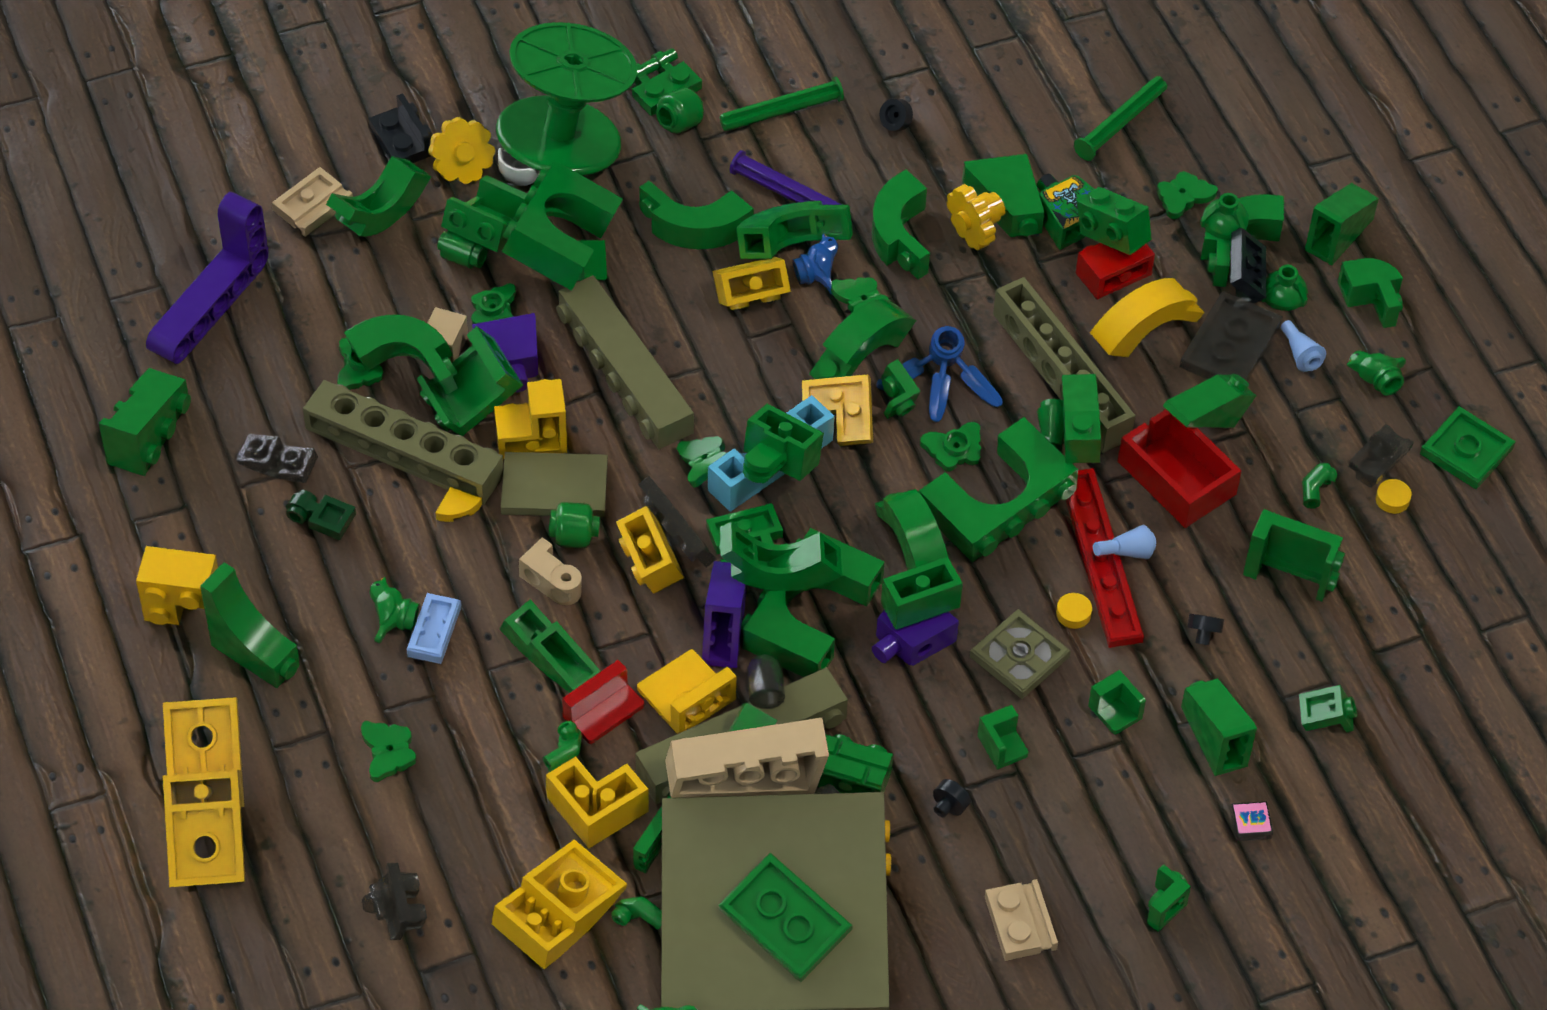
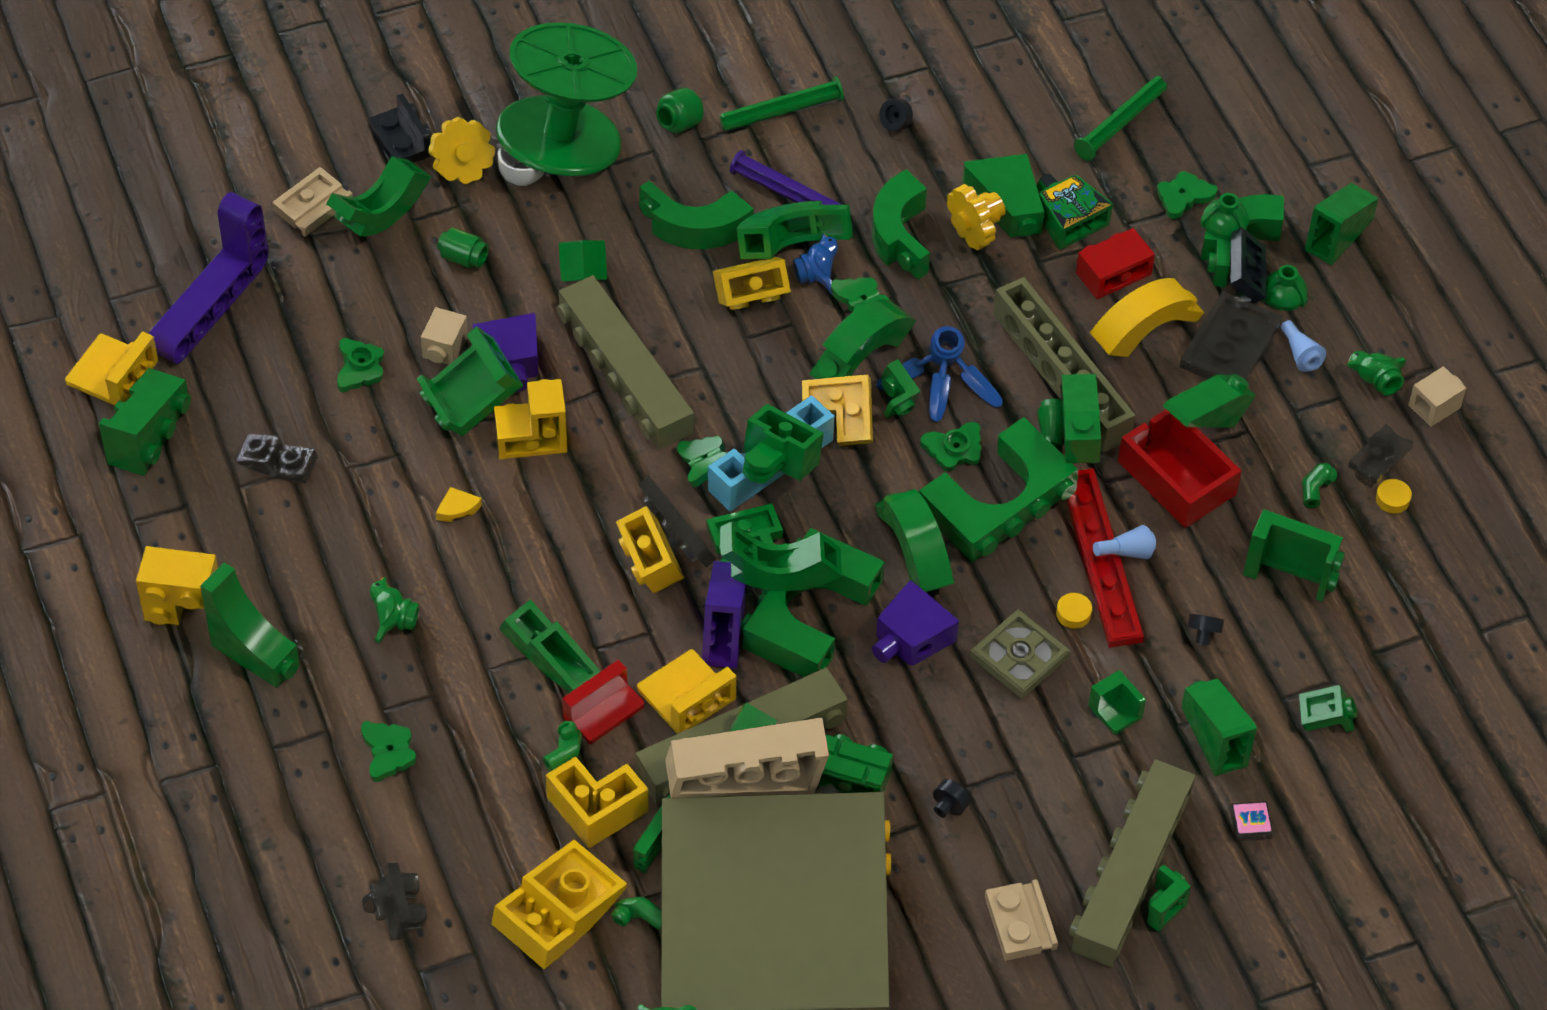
(113, 367): none -> yellow bracket
(203, 792): yellow bracket -> none
(327, 517): dark green plate -> none
(402, 441): olive brick -> none
(403, 335): green arch -> none
(434, 628): light blue plate -> none
(486, 215): green panel -> none
(493, 304): green animal -> none
(543, 246): green arch -> none
(543, 480): olive tile -> none
(550, 575): tan leg -> none
(573, 525): green head -> none
(670, 78): green plate -> none
(765, 682): clear smoke cylinder -> none
(785, 917): green tile -> none
(921, 593): green brick -> none
(1000, 738): green panel -> none
(1114, 220): green brick -> none
(1132, 864): none -> olive brick
(1374, 282): green brick -> none
(1437, 396): none -> tan brick
(1467, 447): green tile -> none

